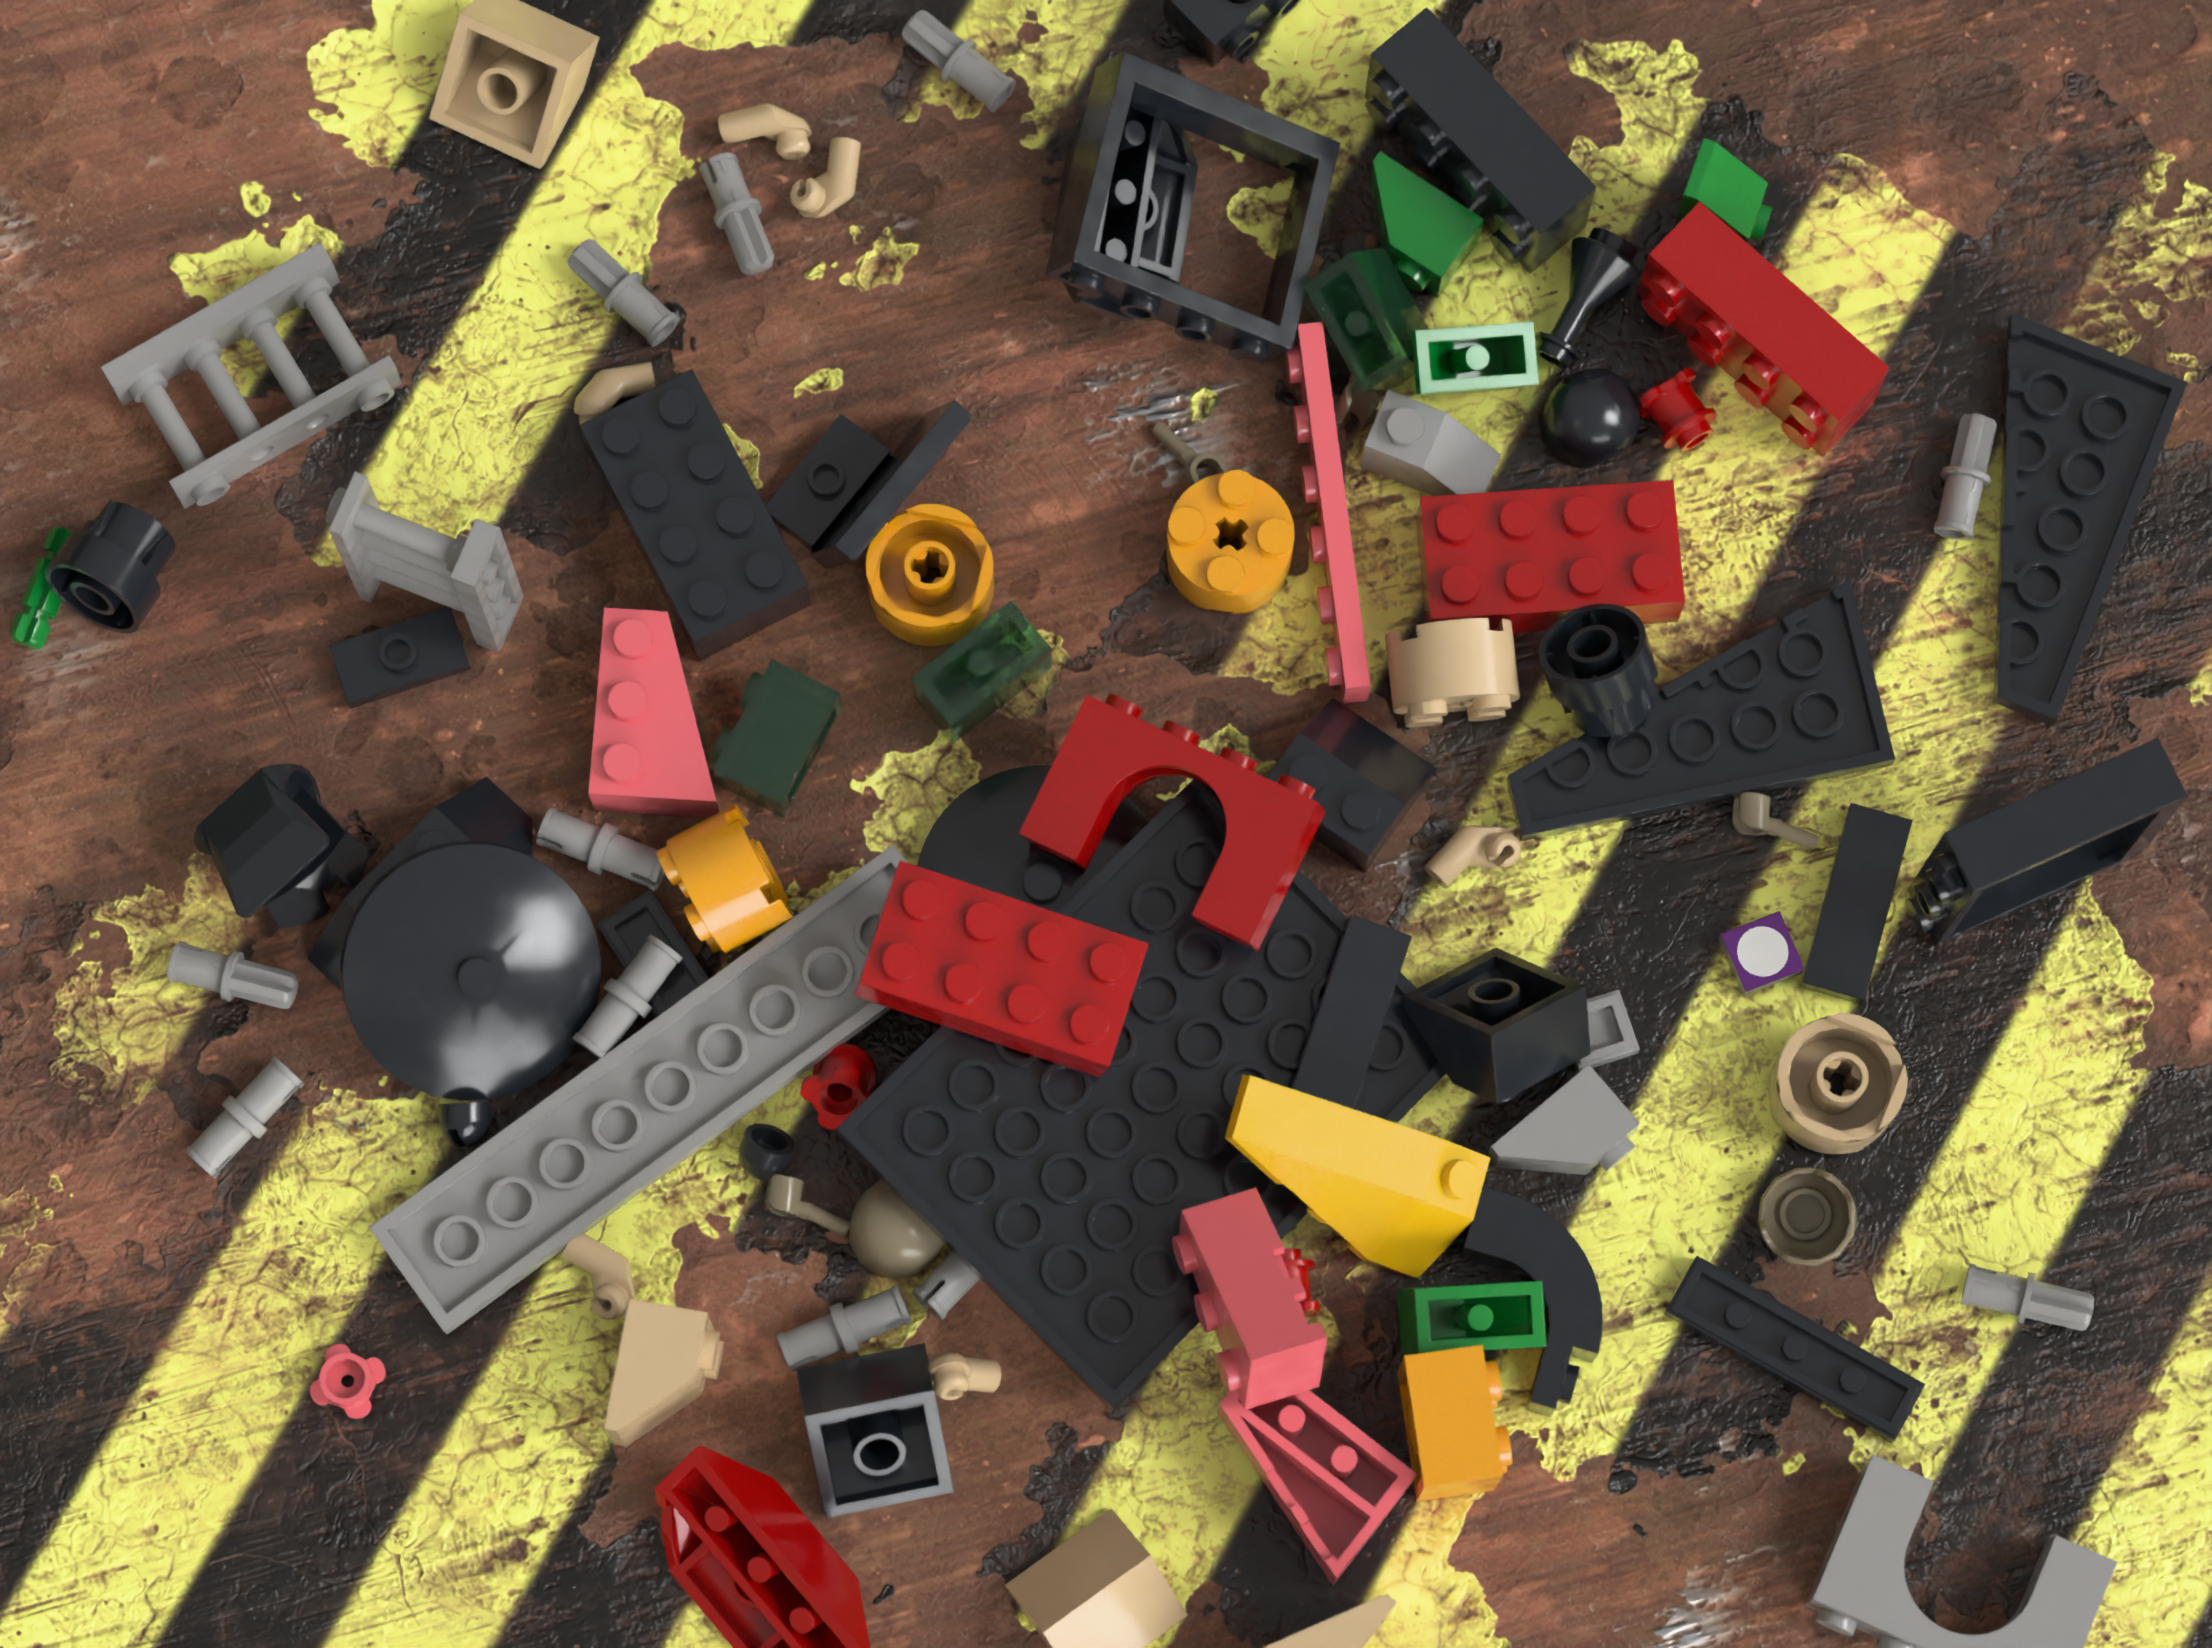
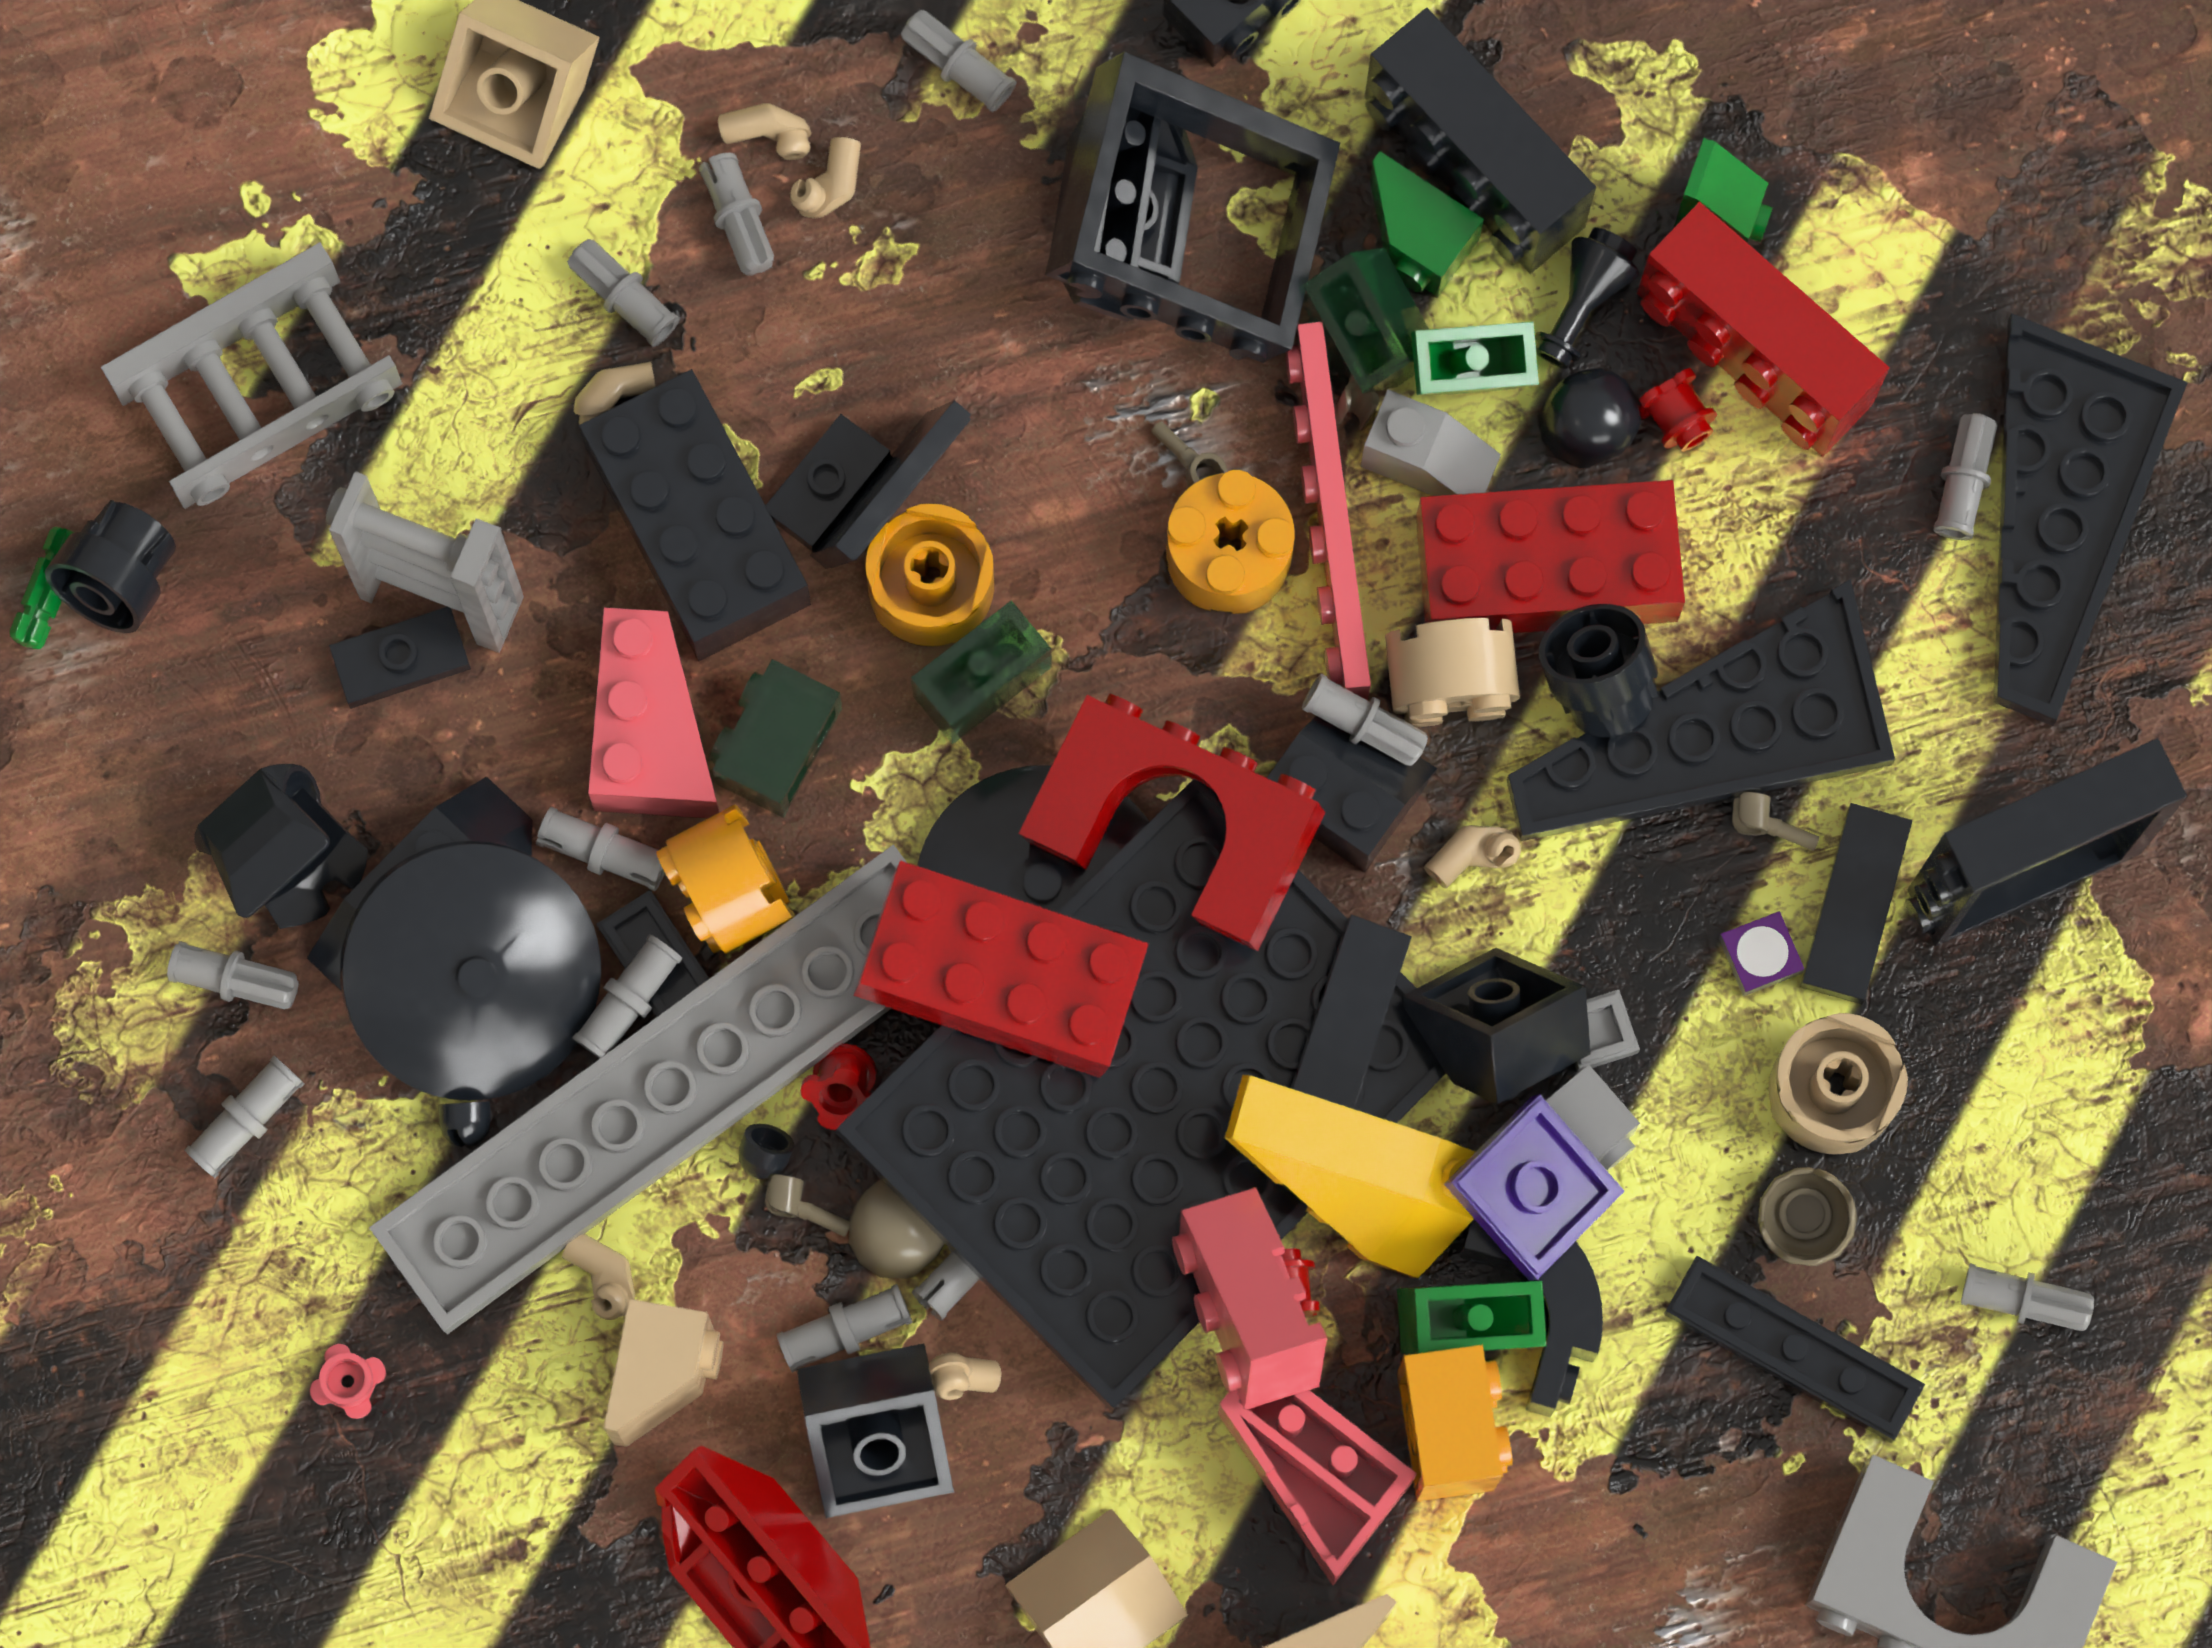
(1365, 720): none -> light grey axle
(1534, 1187): none -> tile

